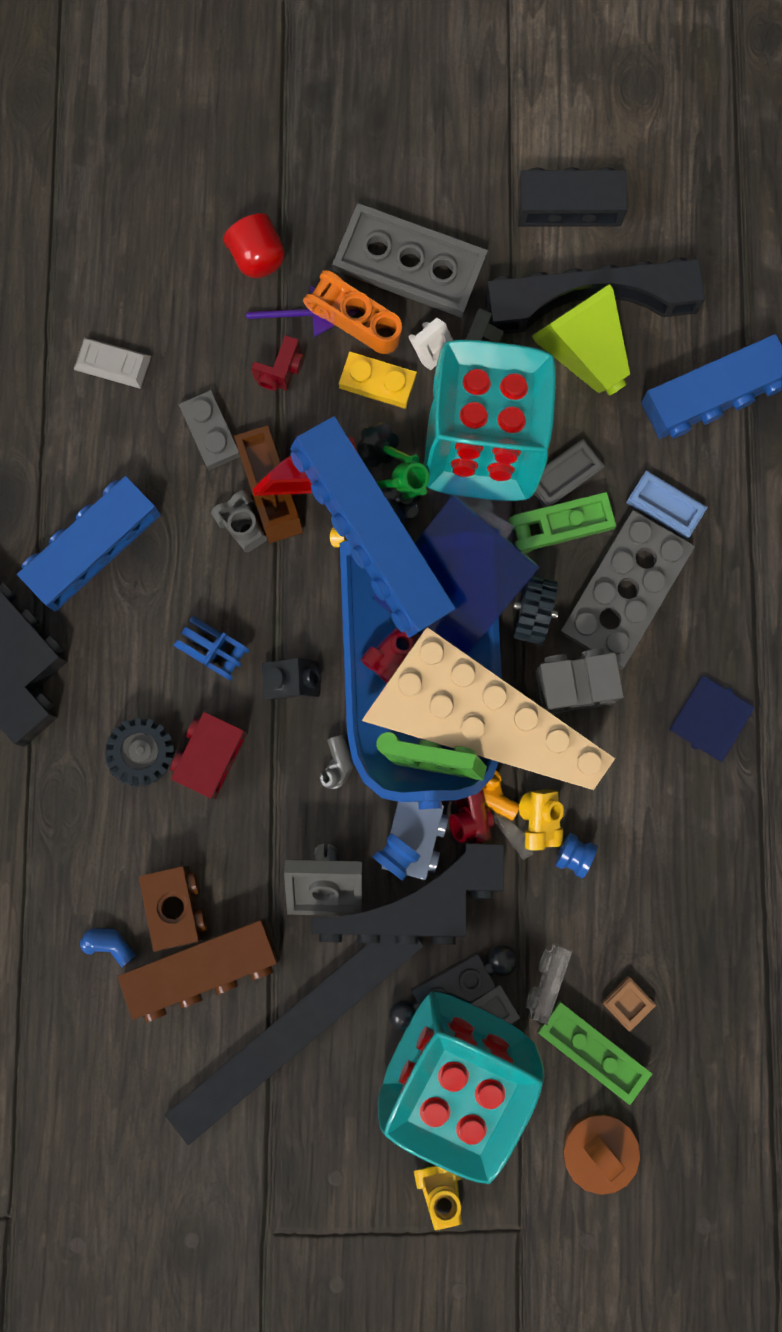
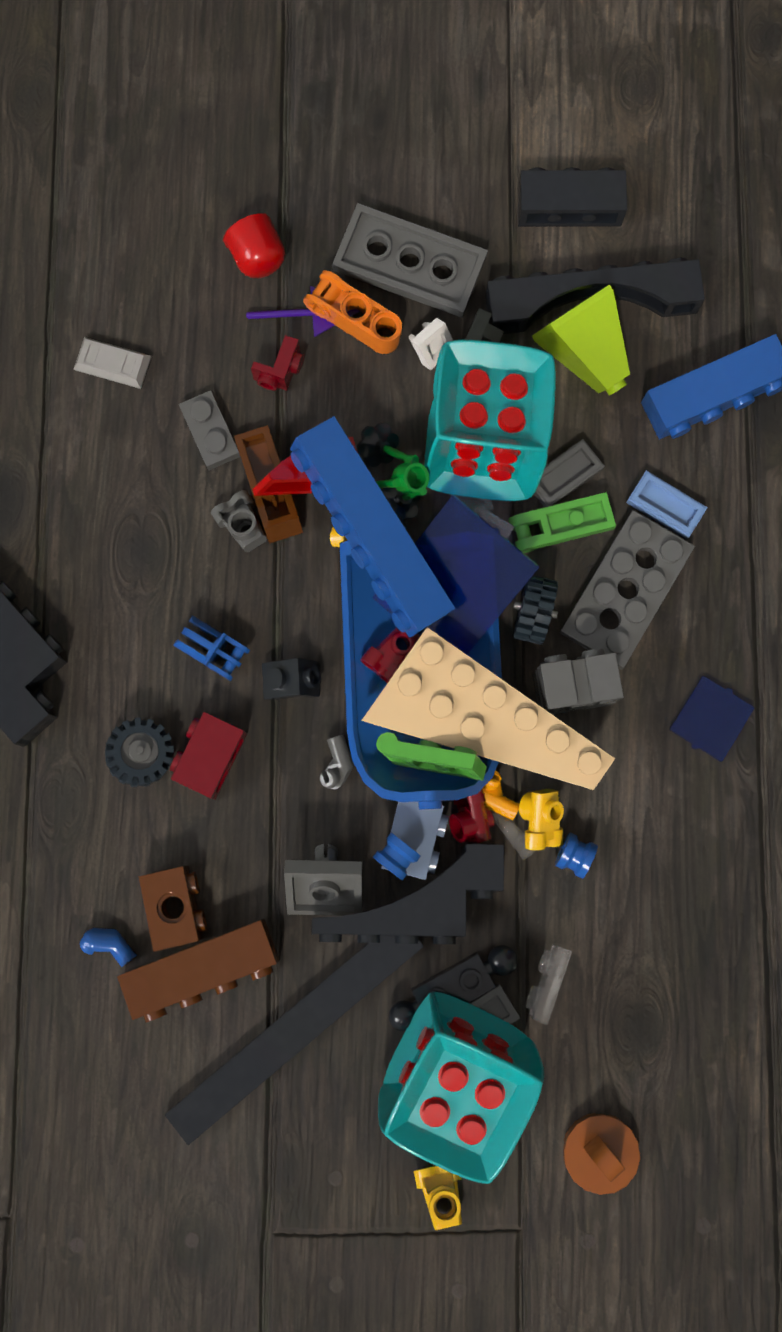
(88, 544): blue brick -> none
(377, 380): yellow plate -> none
(594, 1053): bright green plate -> none
(628, 1003): medium nougat tile -> none

